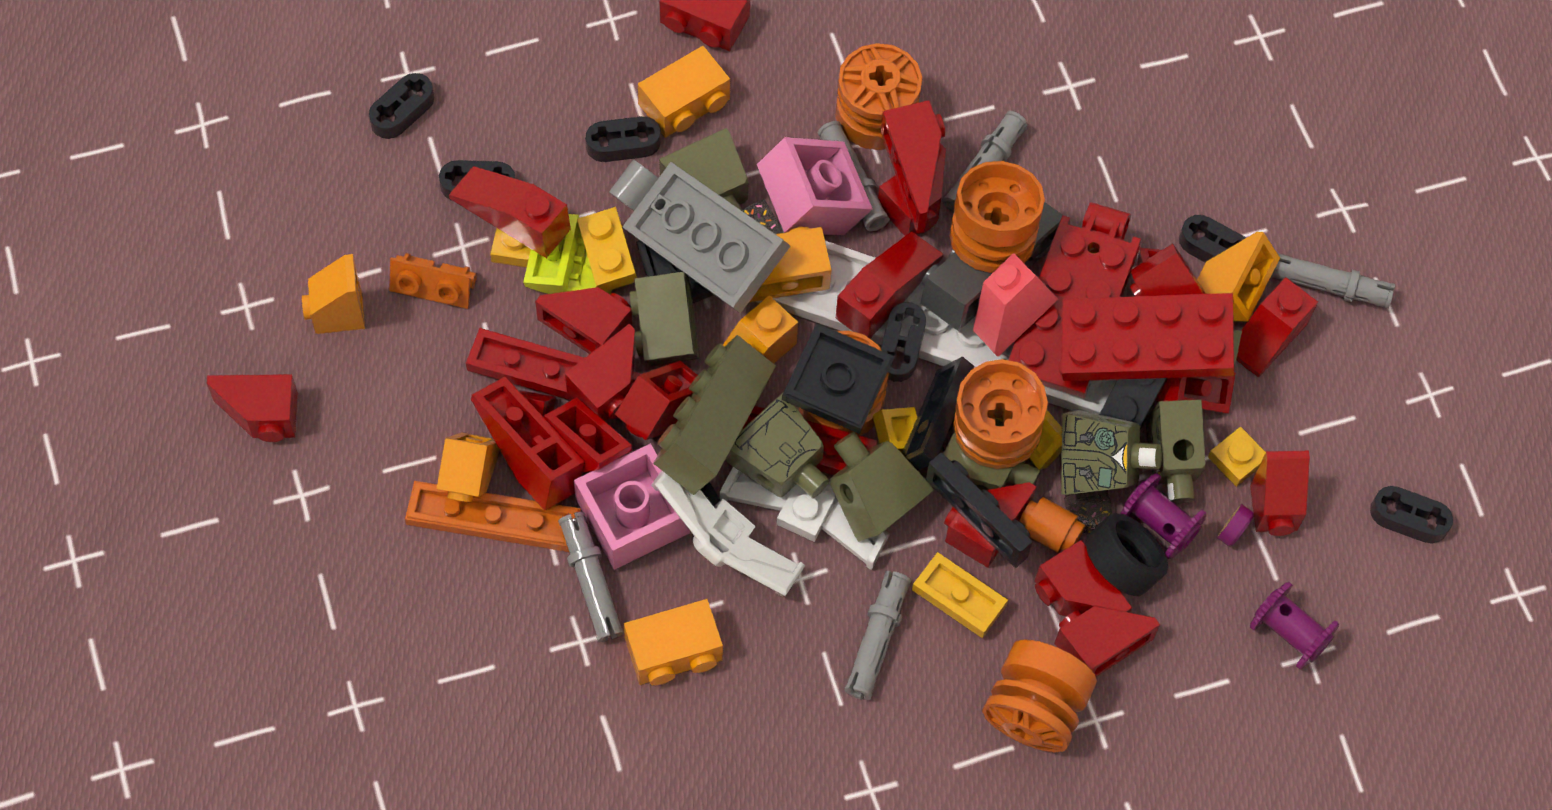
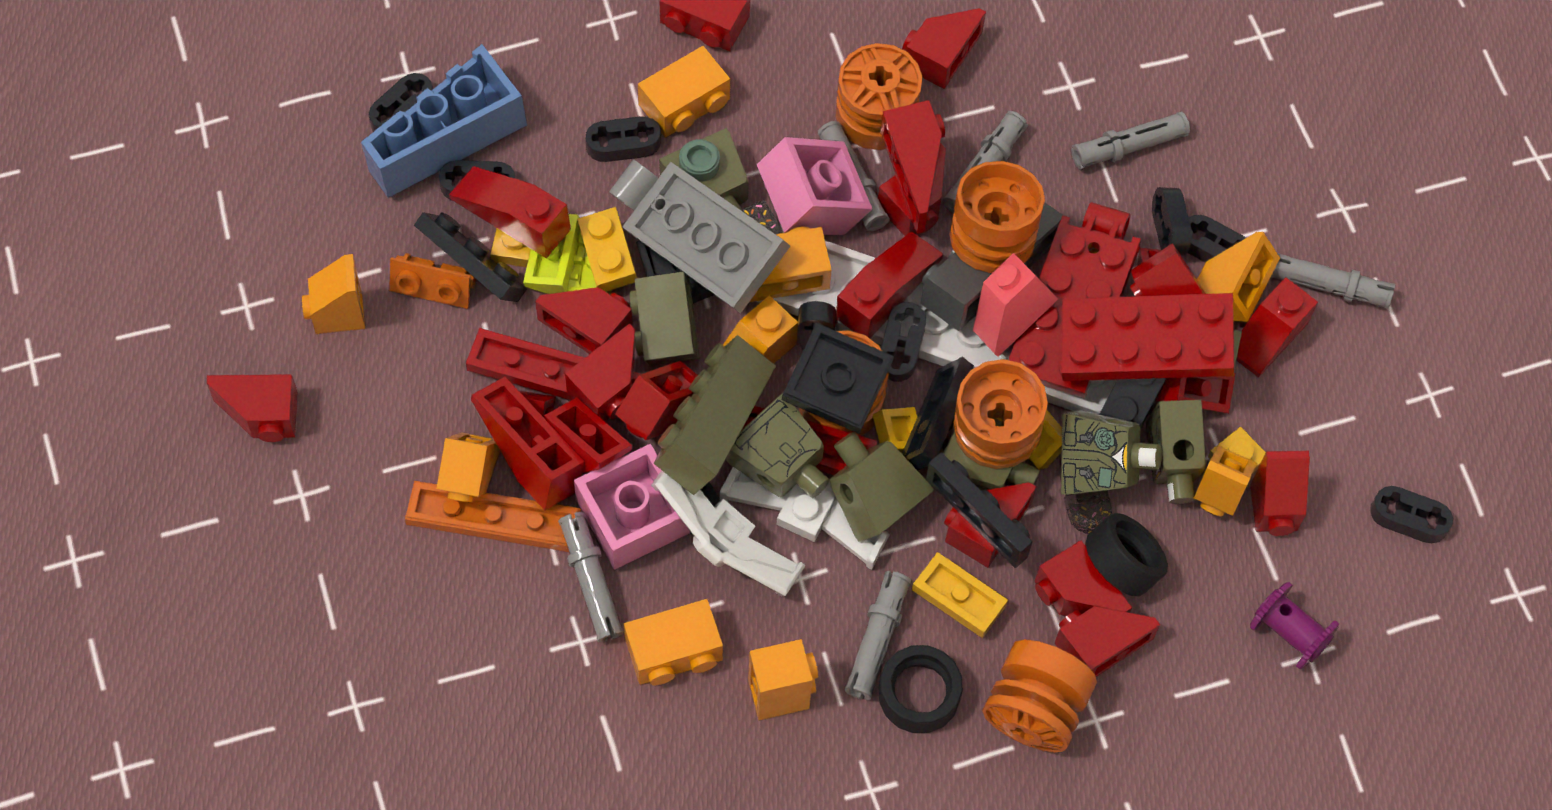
(445, 125): none -> medium blue wedge
(471, 256): none -> black plate
(700, 159): none -> sand green tile
(781, 679): none -> light orange brick
(813, 313): none -> black beam
(920, 657): none -> black tyre
(944, 43): none -> red slope
(1052, 524): orange brick -> none
(1116, 144): none -> light grey pin
(1163, 515): magenta hose -> none
(1171, 219): none -> black beam
(1224, 482): none -> light orange slope
(1236, 525): magenta tile -> none

